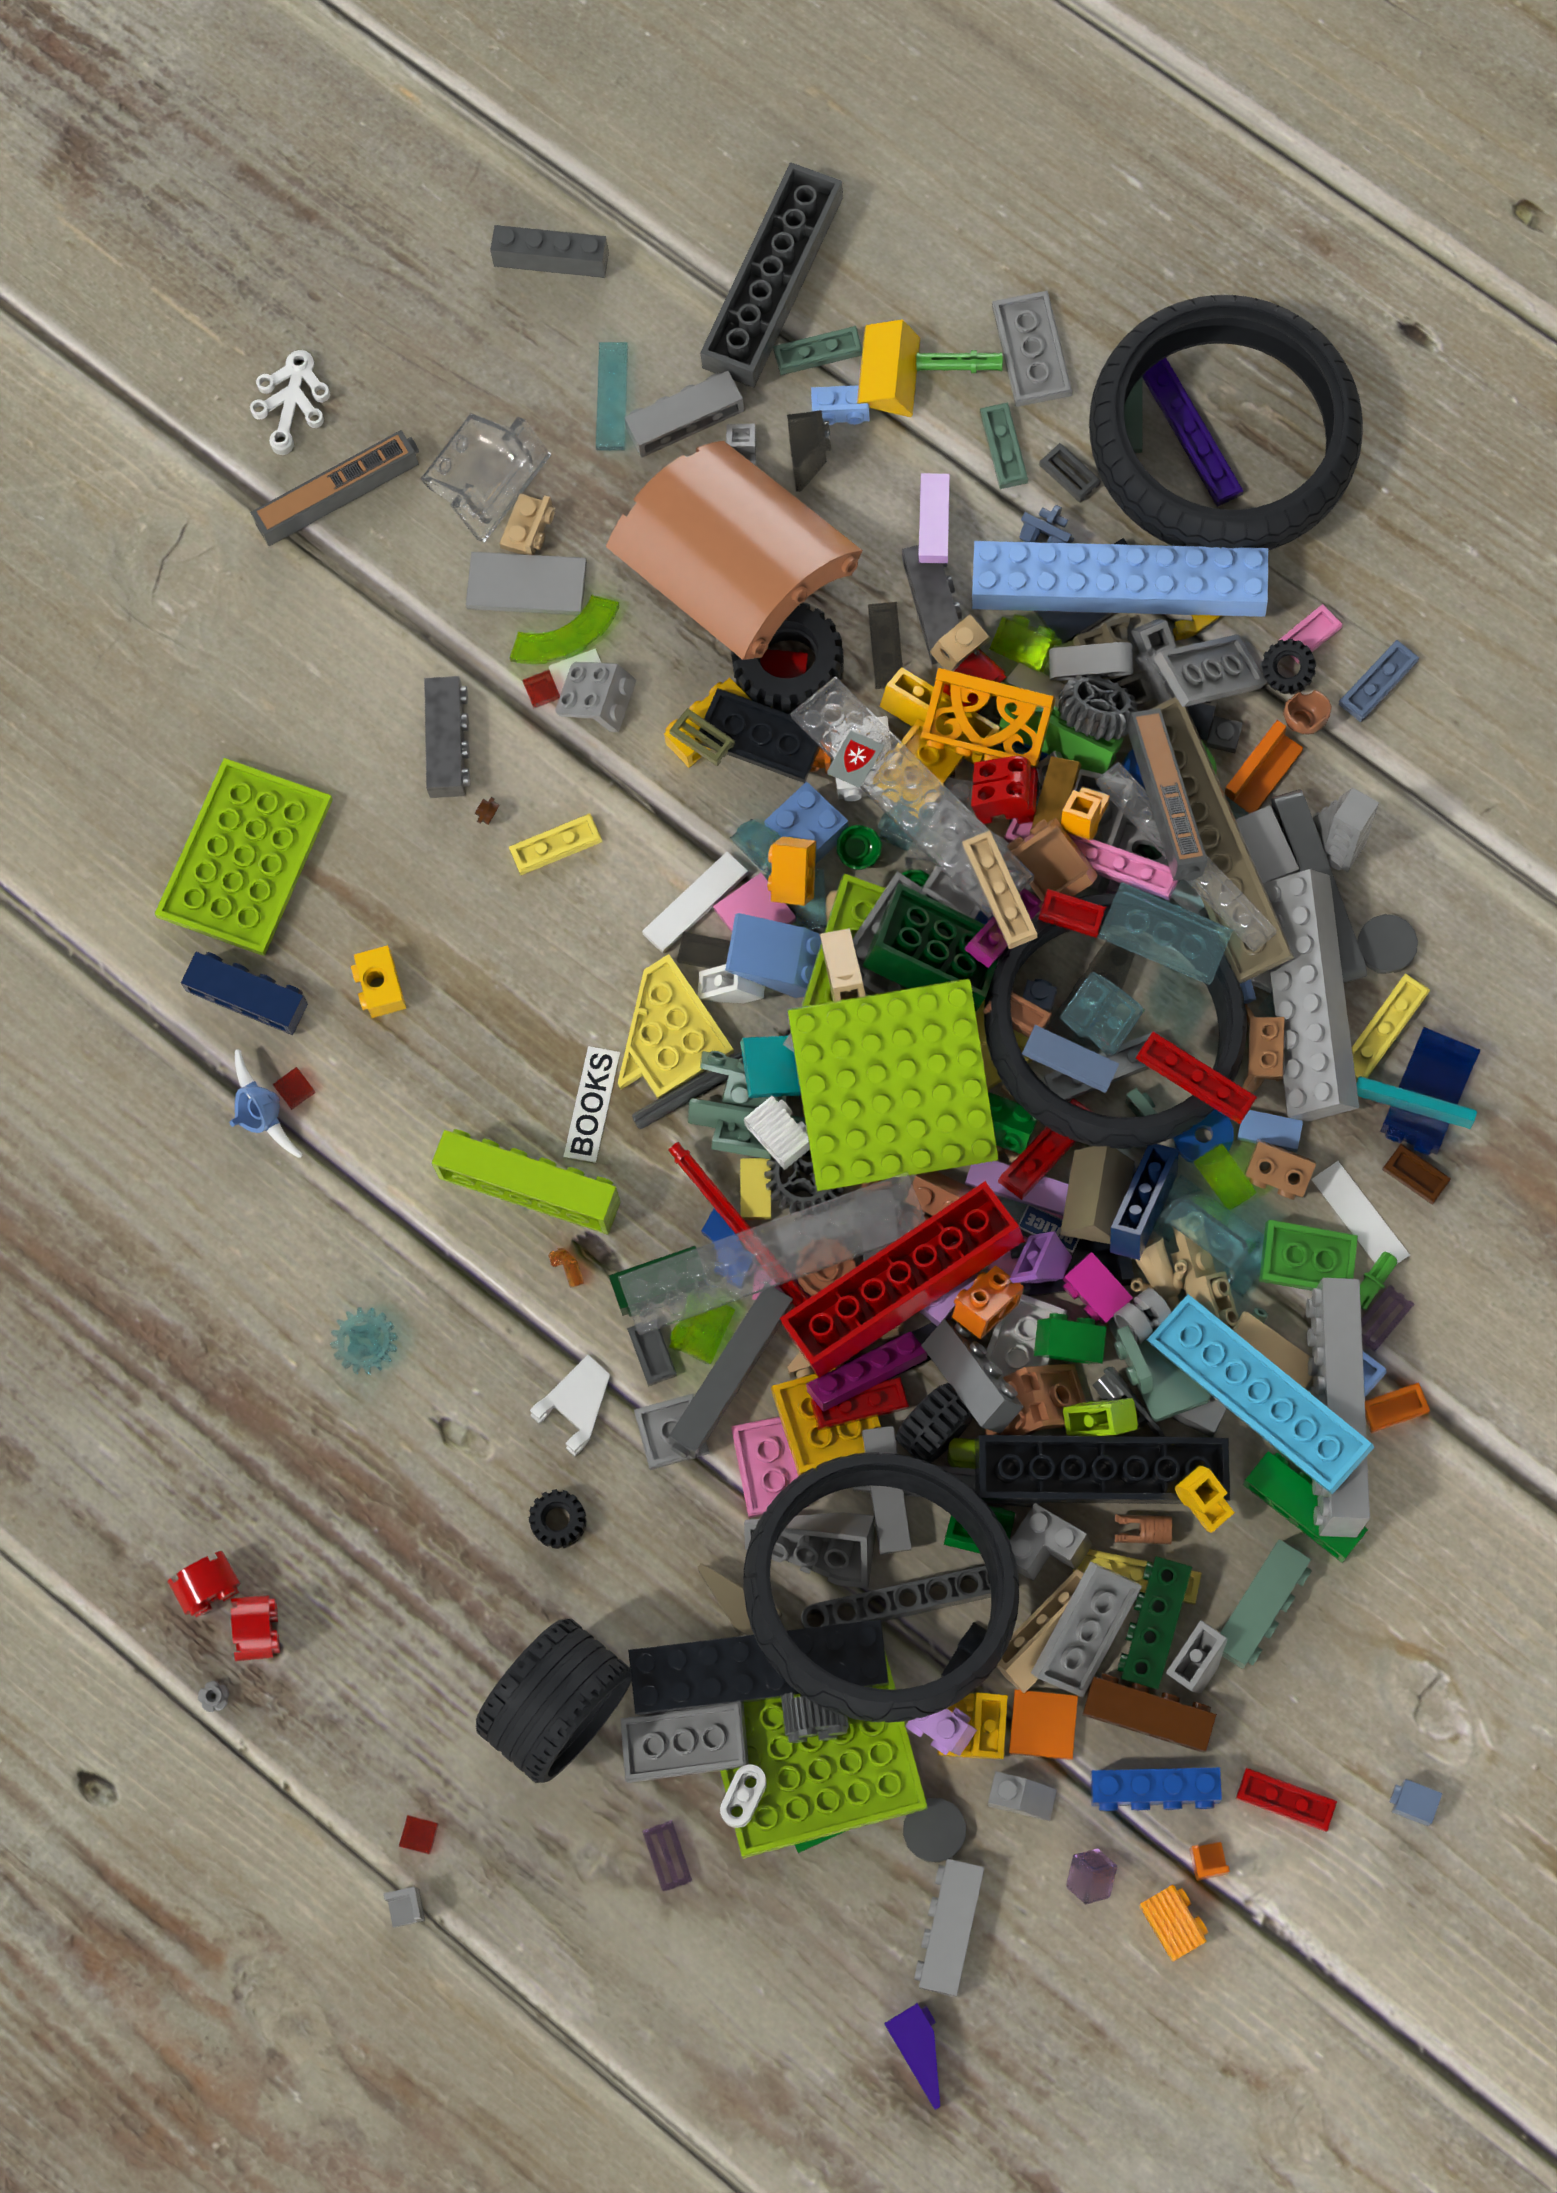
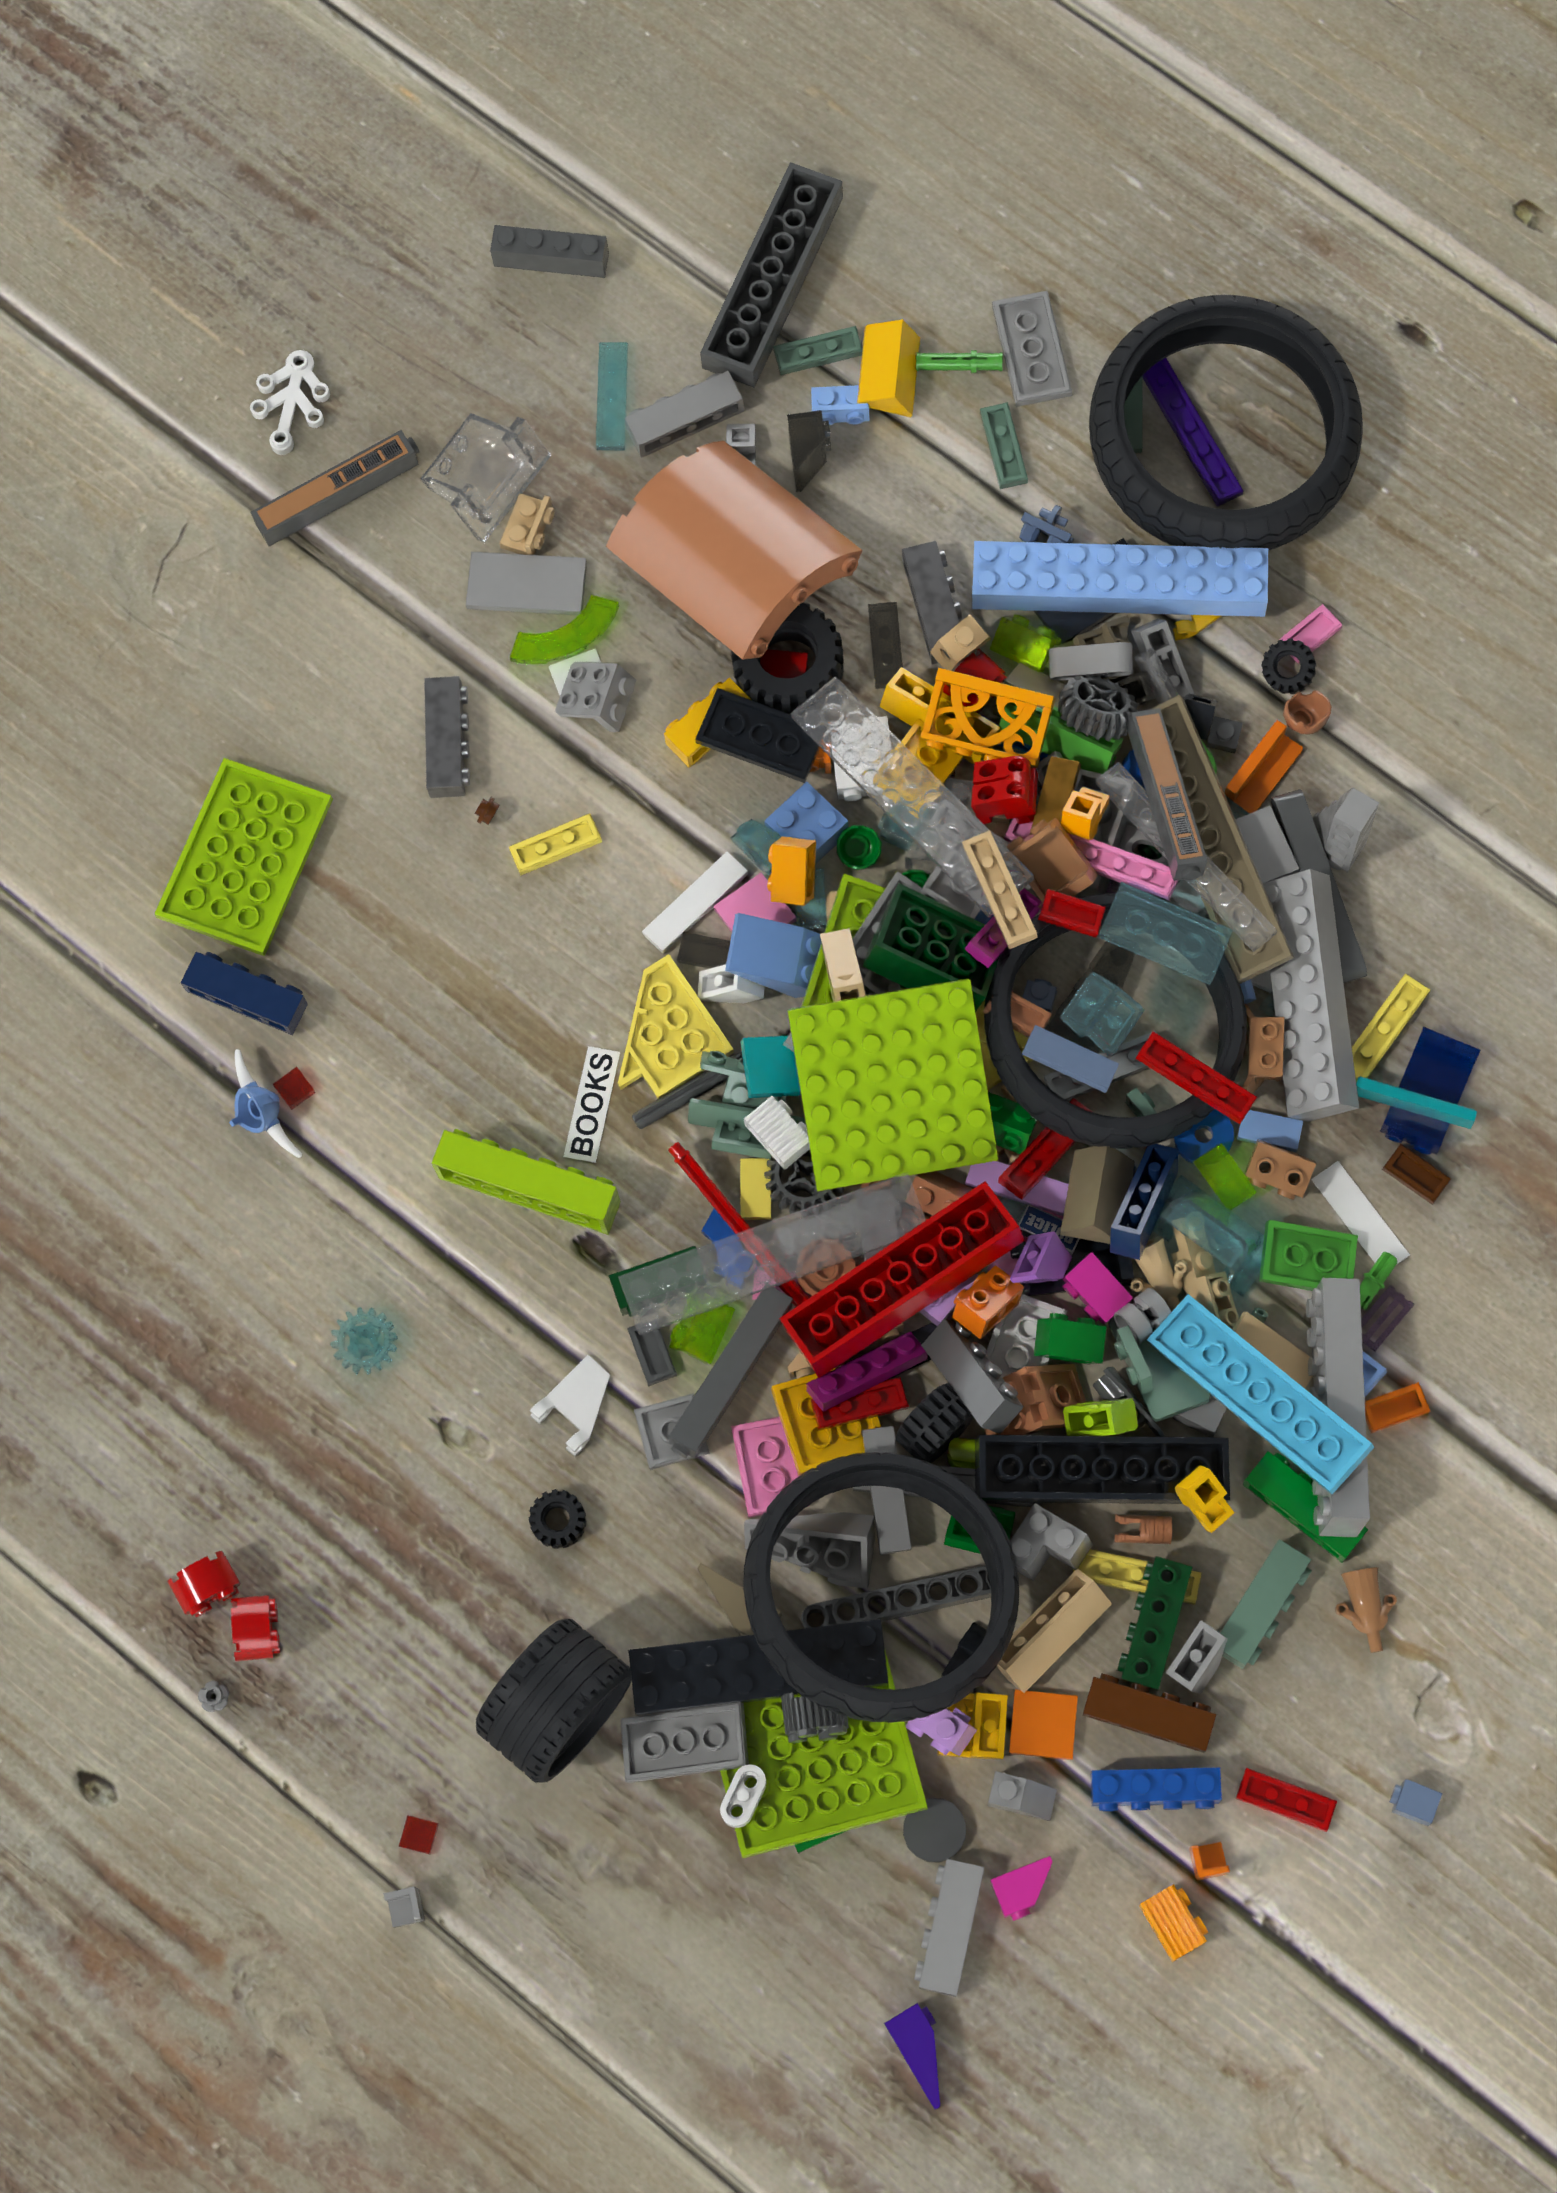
(378, 964): yellow brick -> none
(541, 689): clear red tile -> none
(570, 1266): clear orange arm -> none
(658, 1829): clear purple tile -> none
(694, 745): olive tile -> none
(855, 759): light grey sticker -> none
(934, 518): lavender tile -> none
(1020, 1888): none -> dark pink slope
(1085, 488): dark grey tile -> none
(1086, 1629): light grey plate -> none
(1091, 1876): clear purple panel -> none
(1210, 670): light grey plate -> none
(1365, 1599): none -> medium nougat piece
(1378, 681): sand blue tile -> none
(1387, 944): dark grey tile -> none

